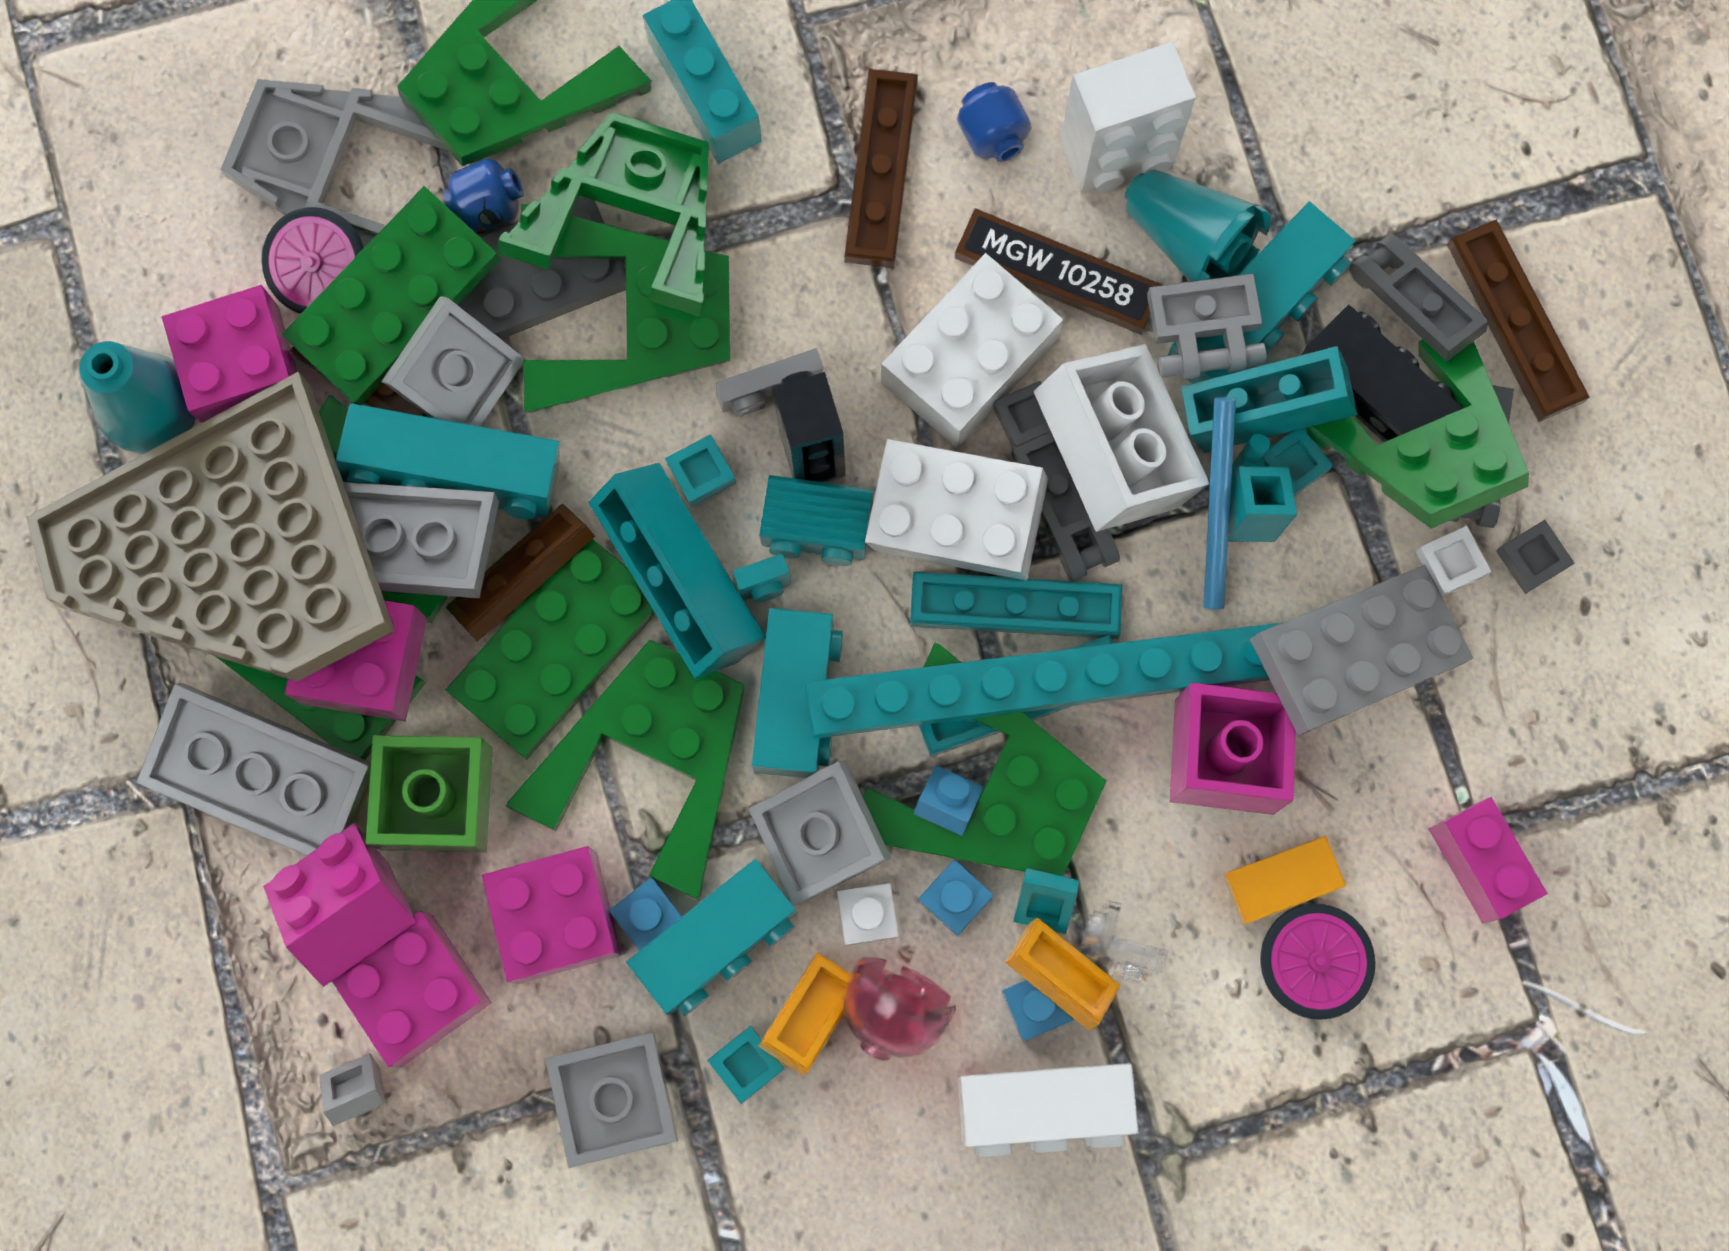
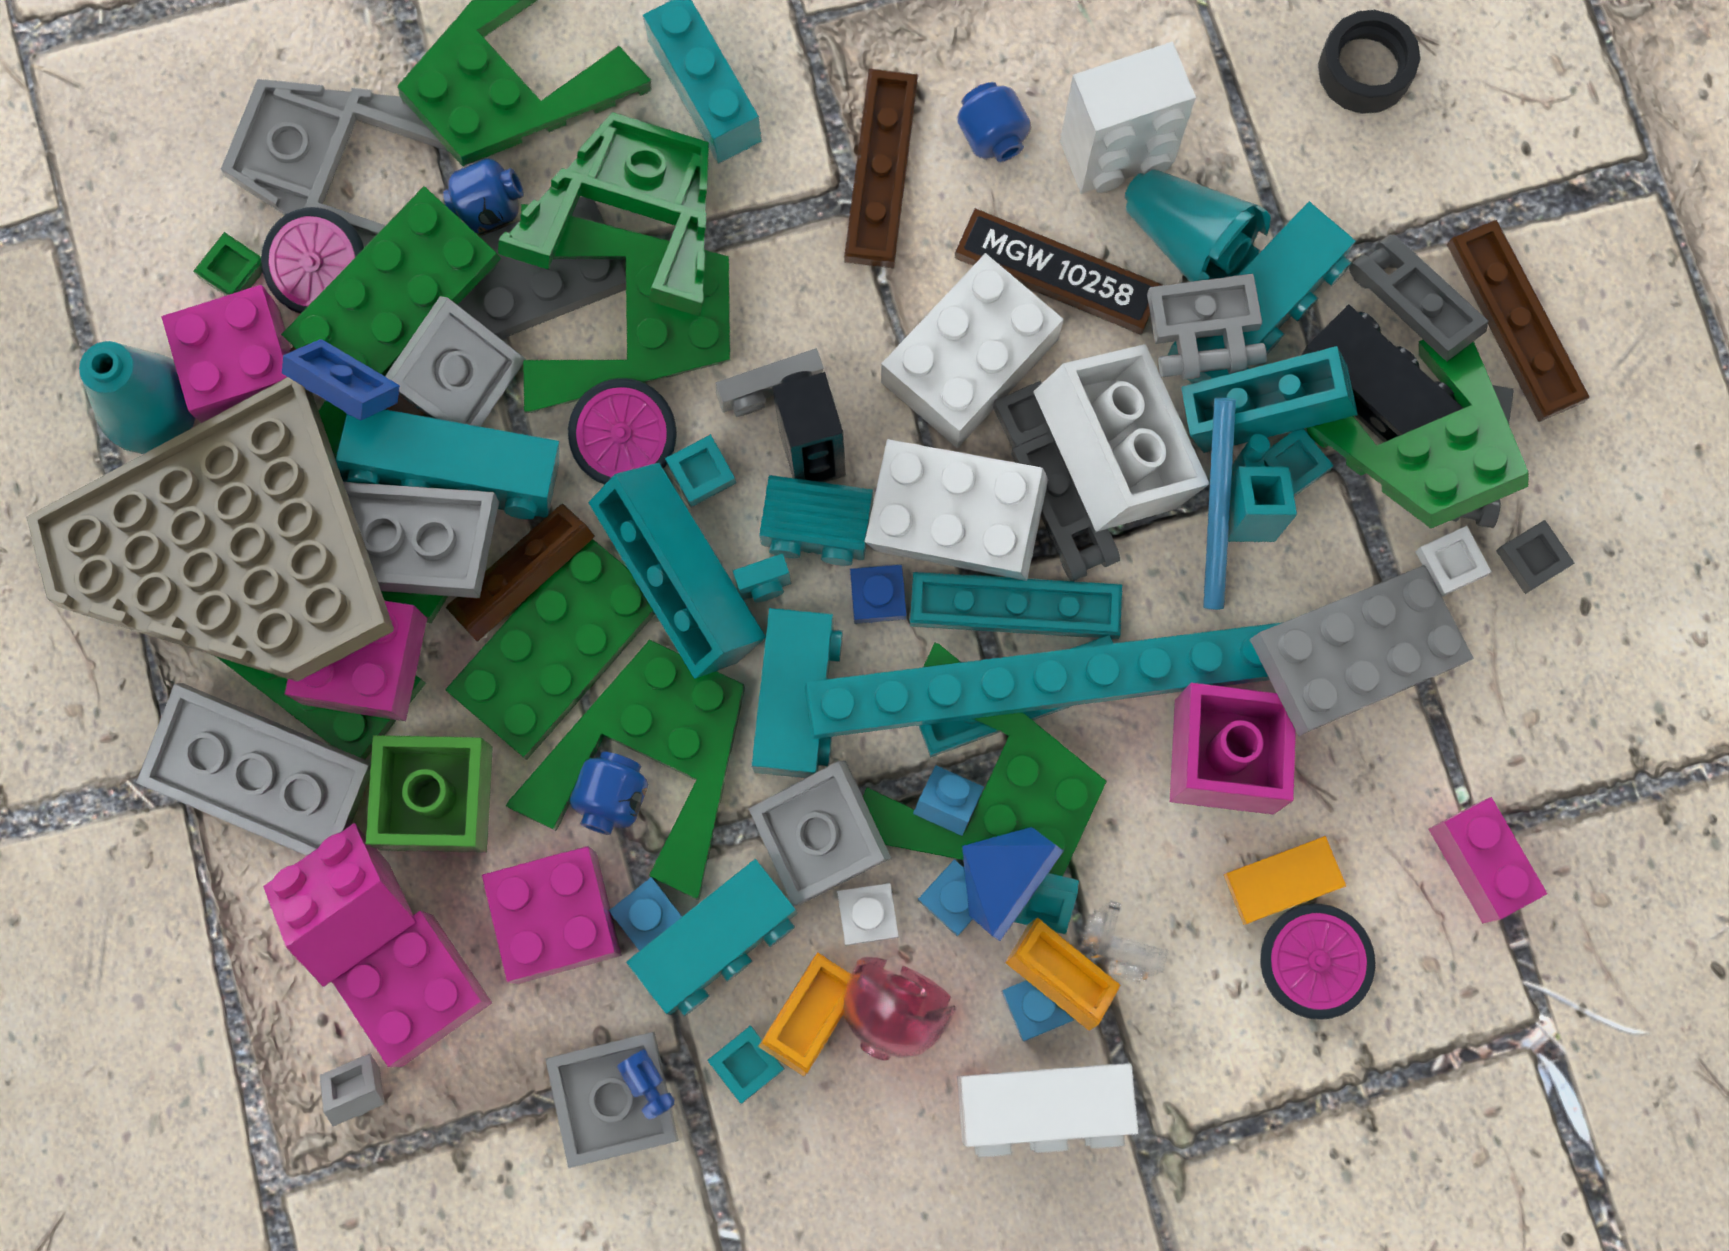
(229, 266): none -> green tile
(340, 379): none -> blue plate
(609, 792): none -> blue head
(620, 428): none -> dark pink wheel
(643, 1079): none -> blue piece
(878, 594): none -> blue plate
(1005, 875): none -> blue slope
(1380, 28): none -> black tyre

